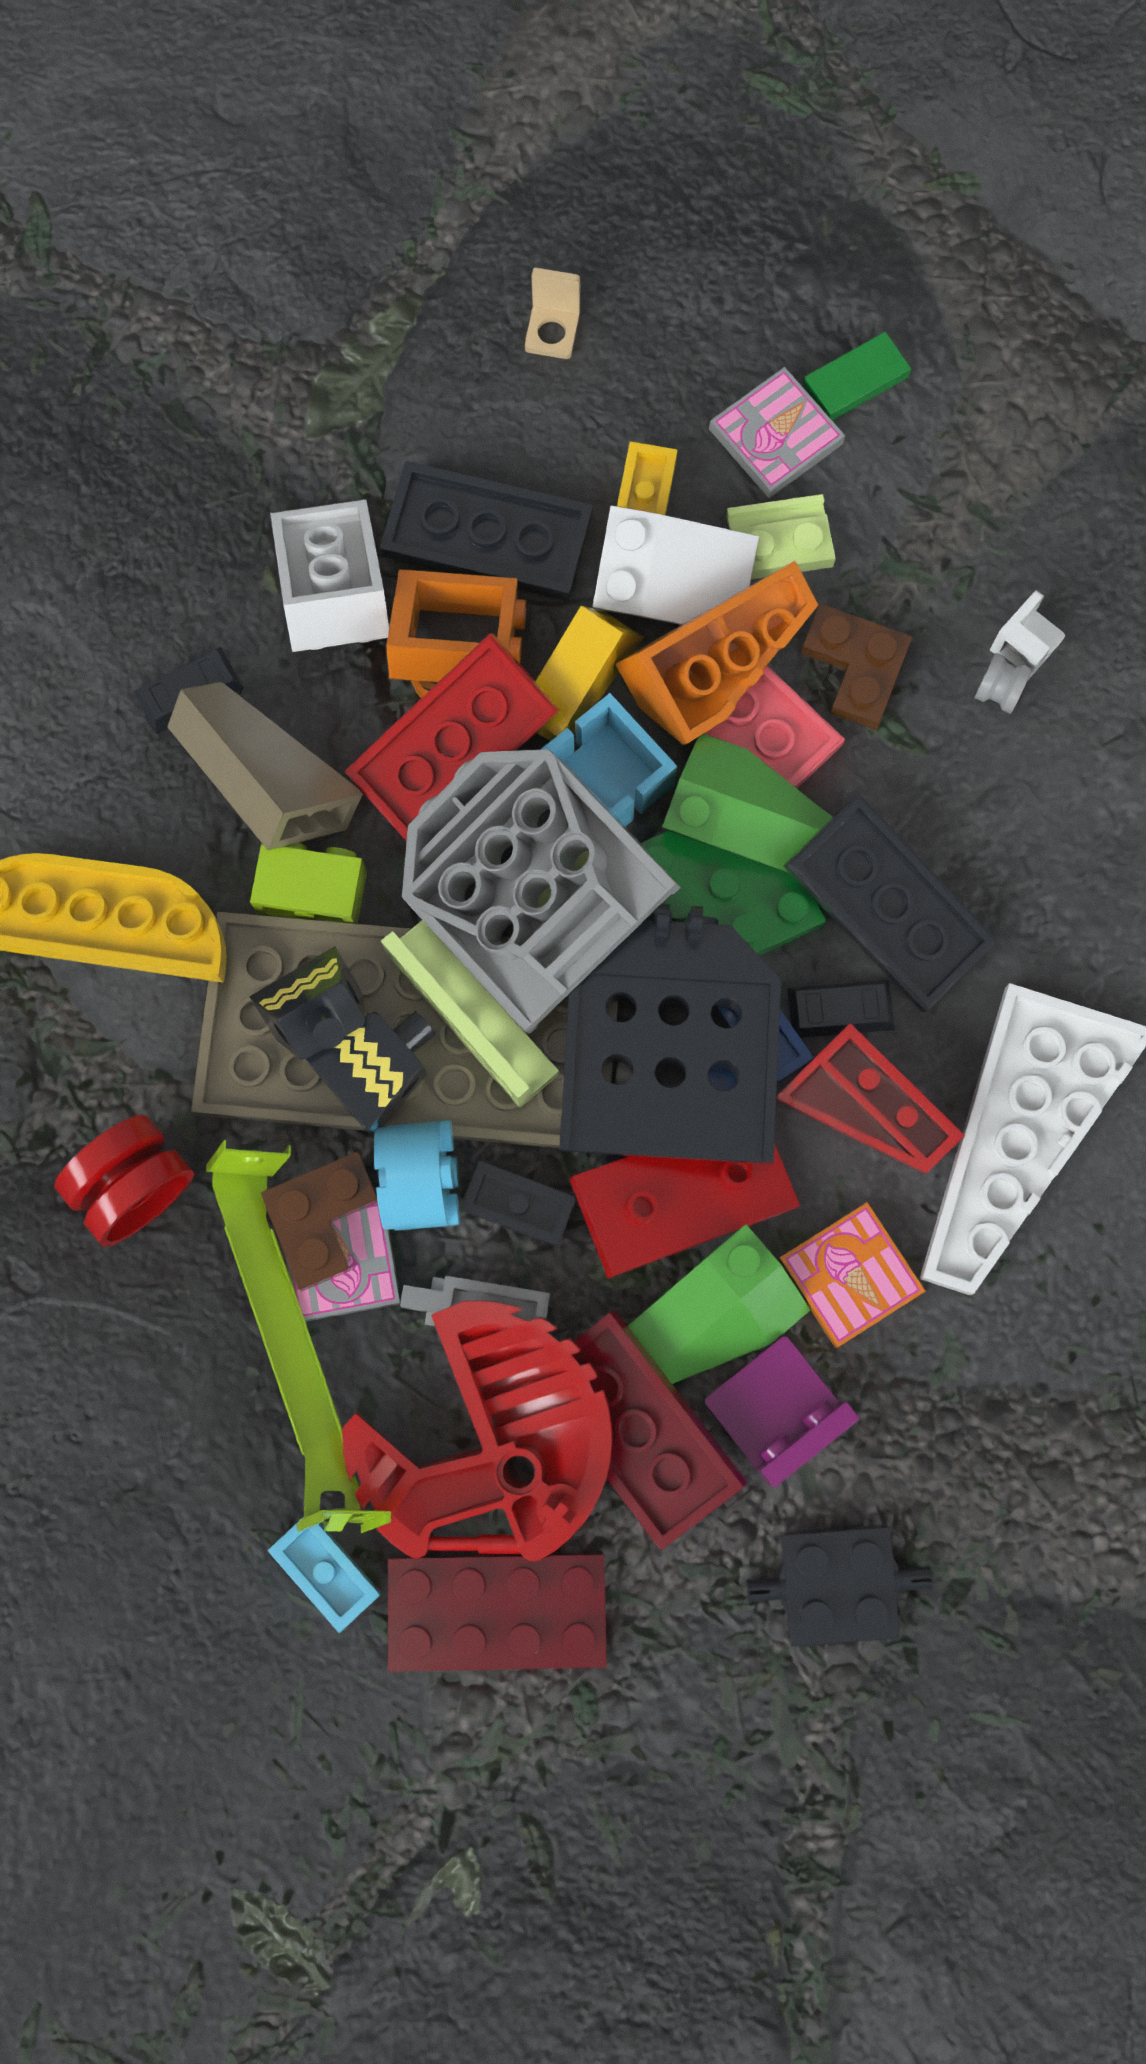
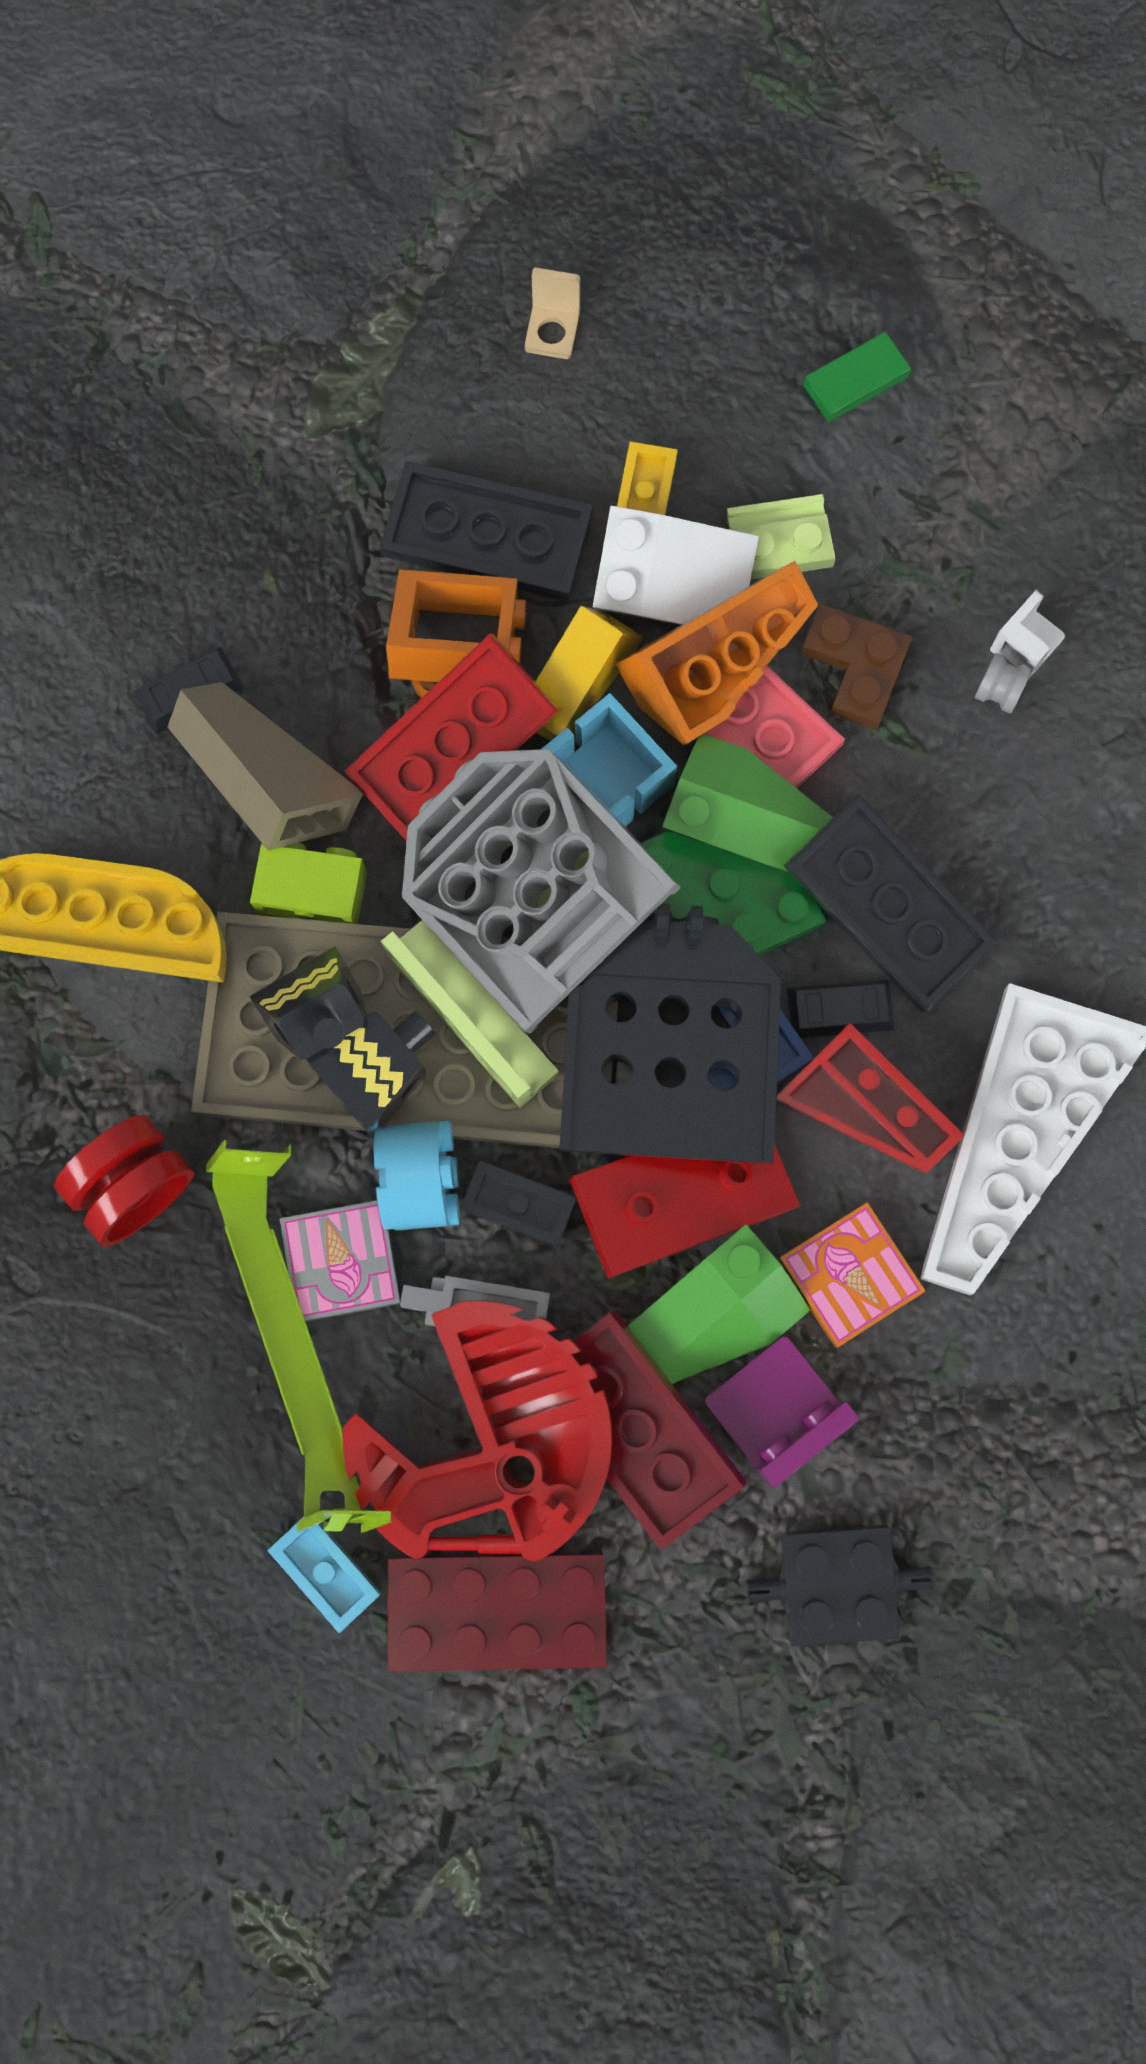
(304, 1214): reddish brown plate -> none
(329, 575): white slope -> none
(776, 432): tile -> none

